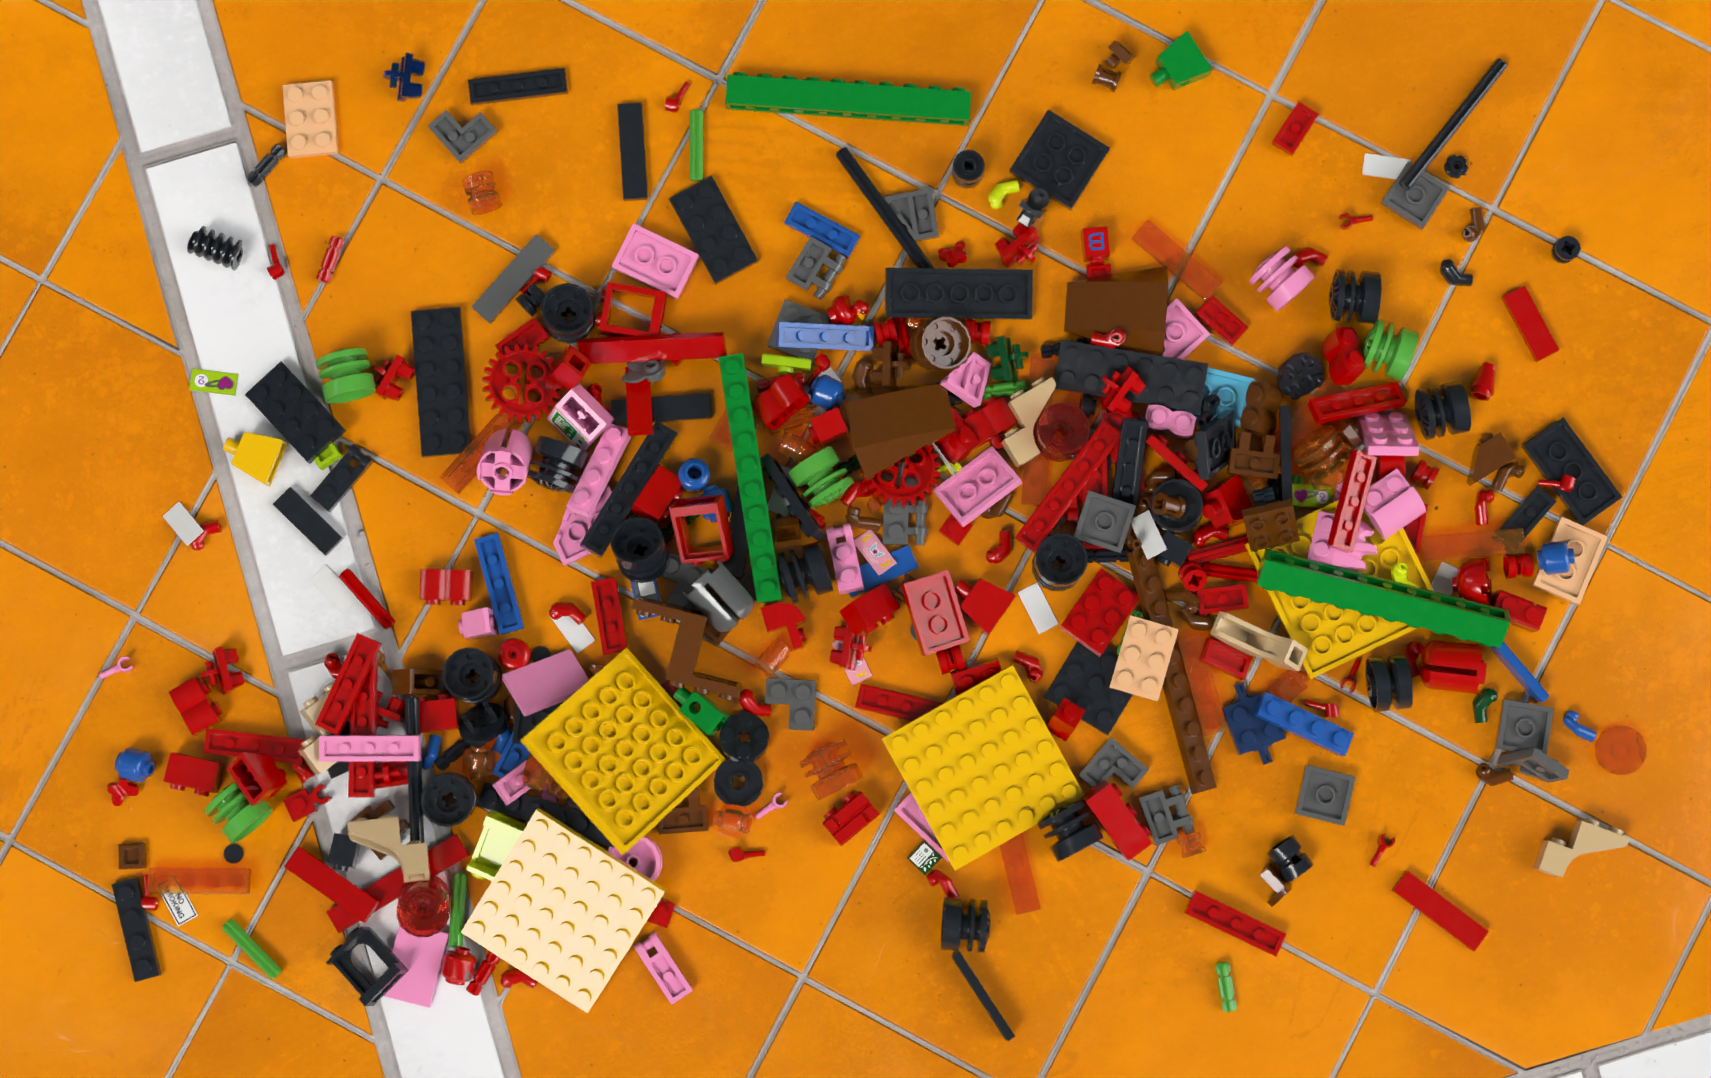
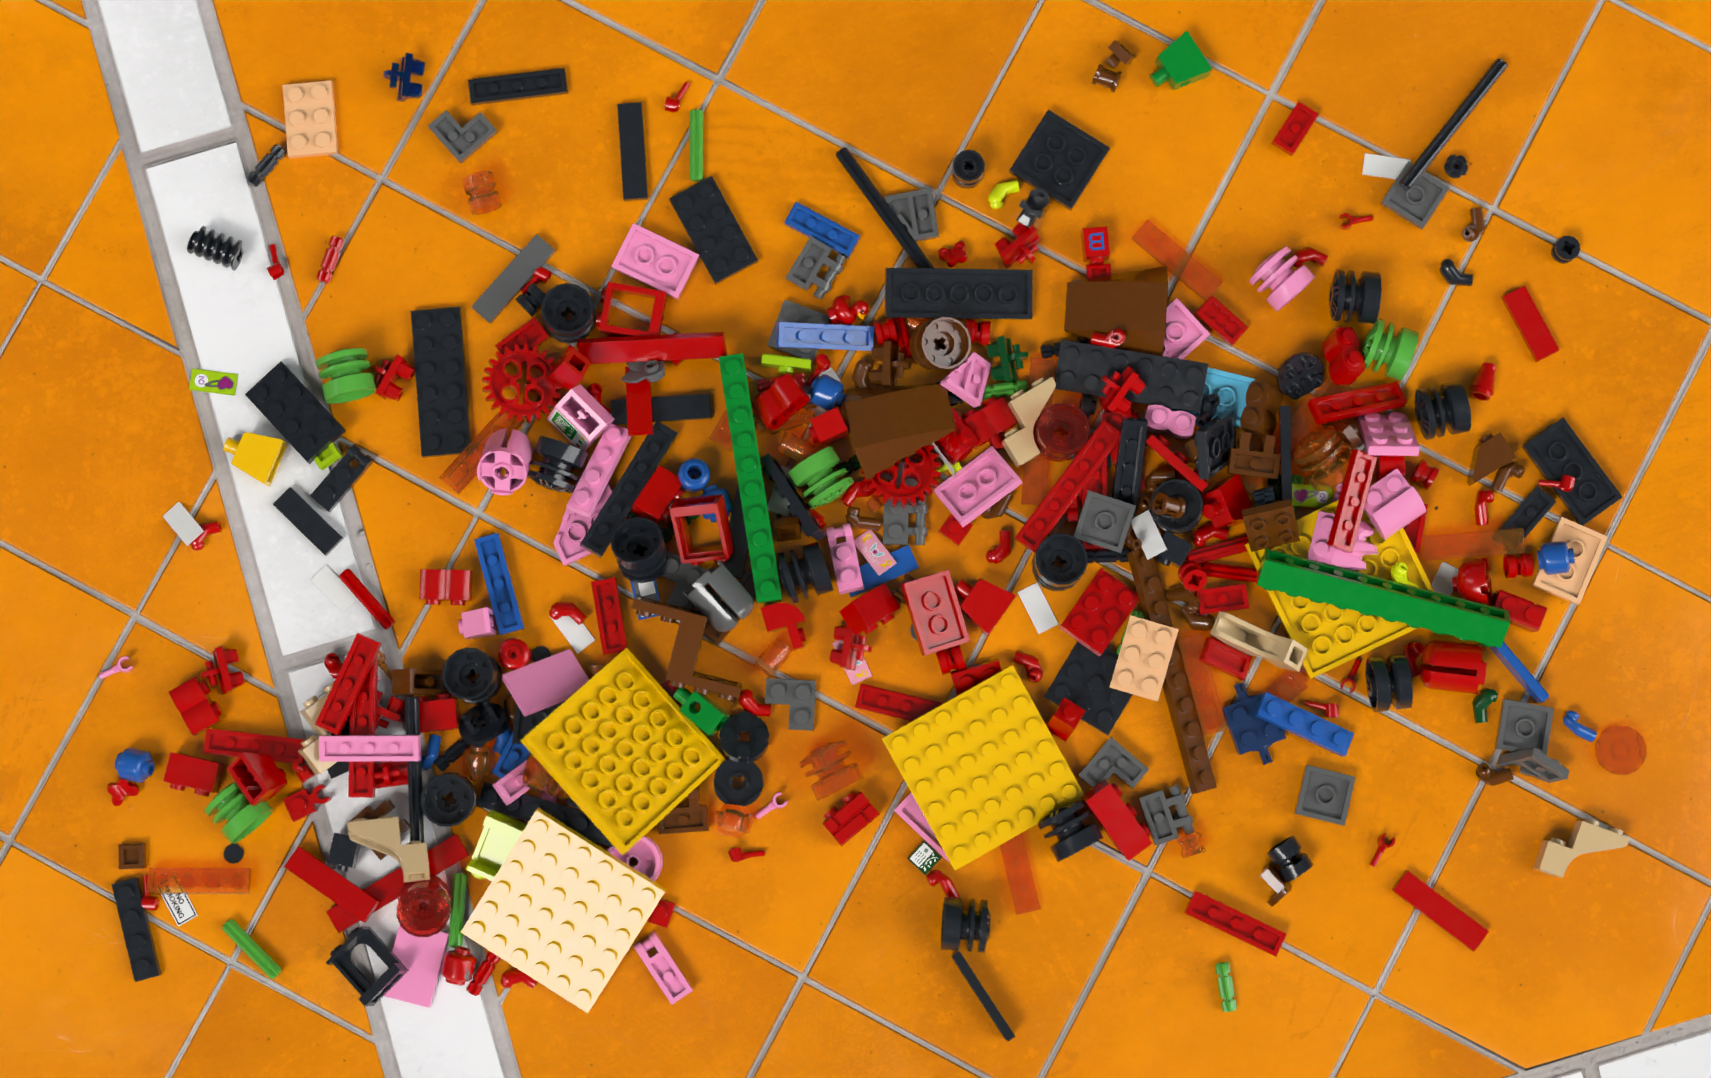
(848, 100): green brick -> none

